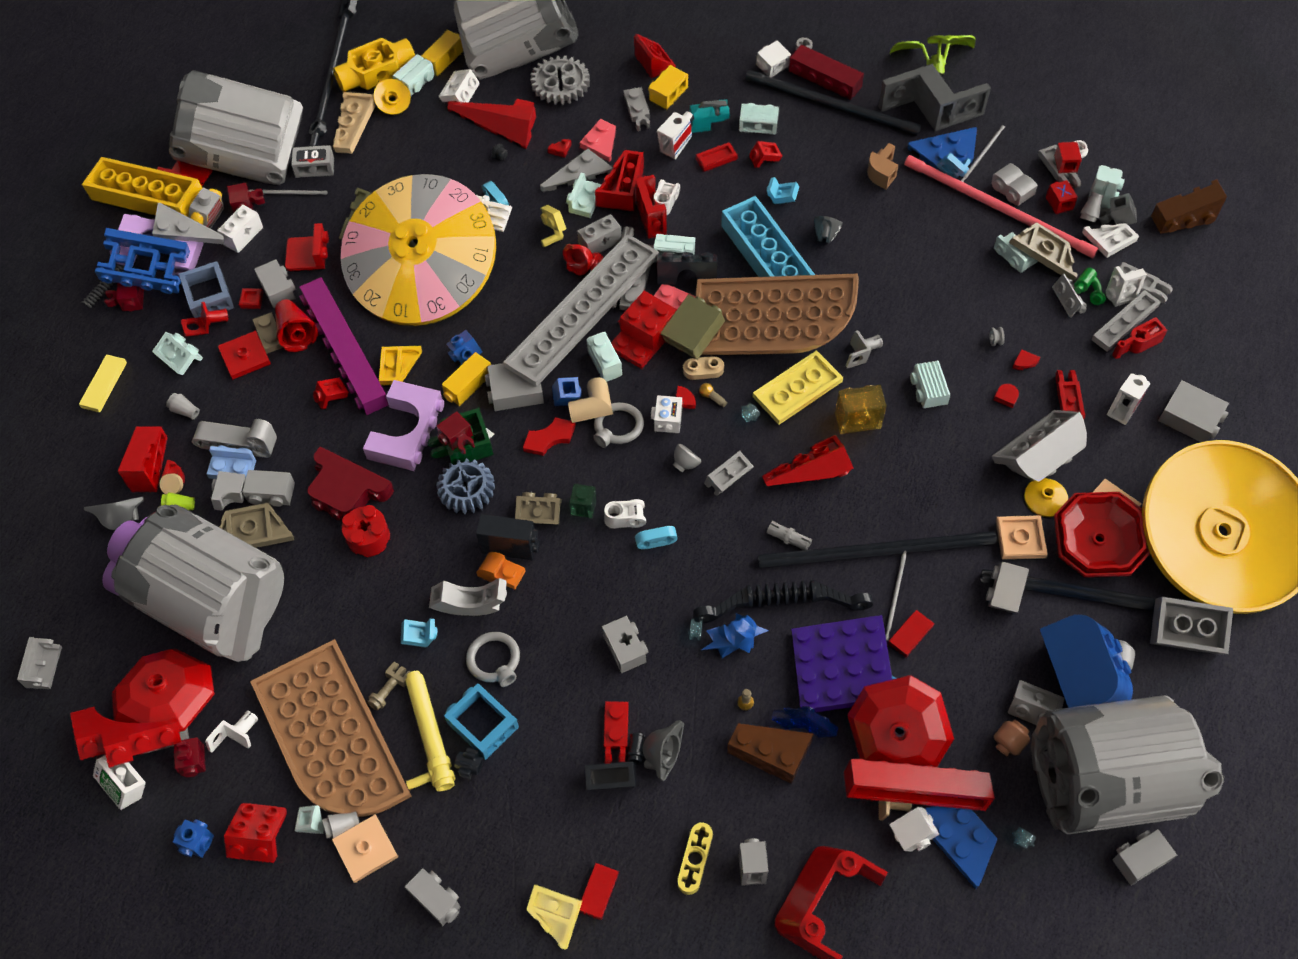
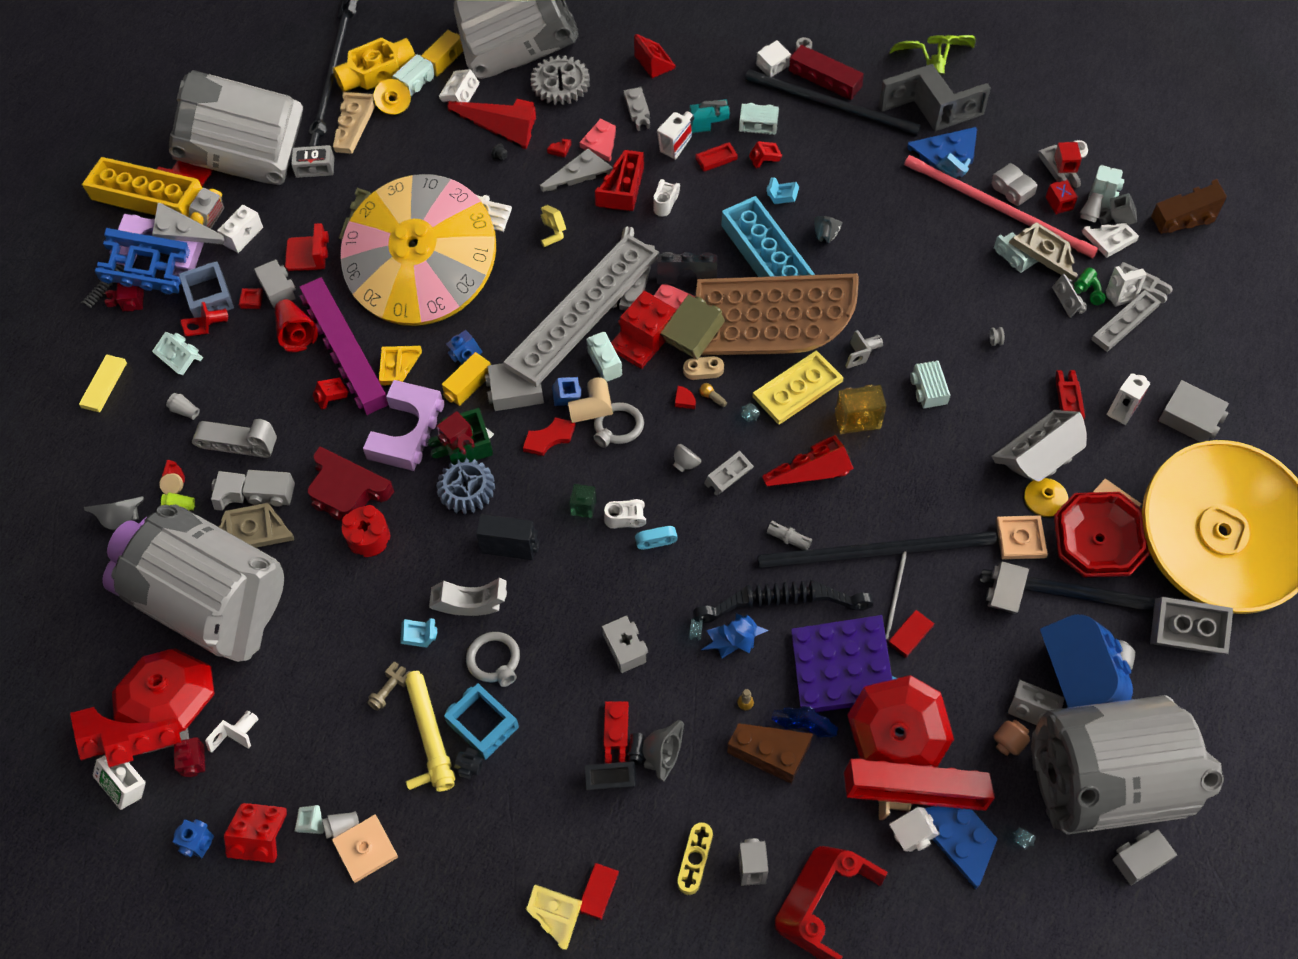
(39, 663): light grey hinge -> none
(144, 459): red wedge -> none
(230, 460): light blue bracket -> none
(240, 195): dark red brick -> none
(244, 355): red plate -> none
(267, 332): dark tan plate -> none
(292, 192): light grey piece -> none
(330, 734): medium nougat plate -> none
(433, 897): light grey brick -> none
(494, 193): medium azure beam -> none
(496, 567): orange brick -> none
(538, 509): dark tan bracket -> none
(580, 258): red hair -> none
(582, 198): light aqua bracket -> none
(600, 234): light grey brick -> none
(653, 217): red panel -> none
(667, 414): white head -> none
(668, 87): yellow brick -> none
(674, 244): light aqua brick -> none
(881, 168): medium nougat brick -> none
(982, 153): light grey piece -> none
(1007, 395): red tile -> none
(1026, 360): red tile -> none
(1141, 338): red piece -> none

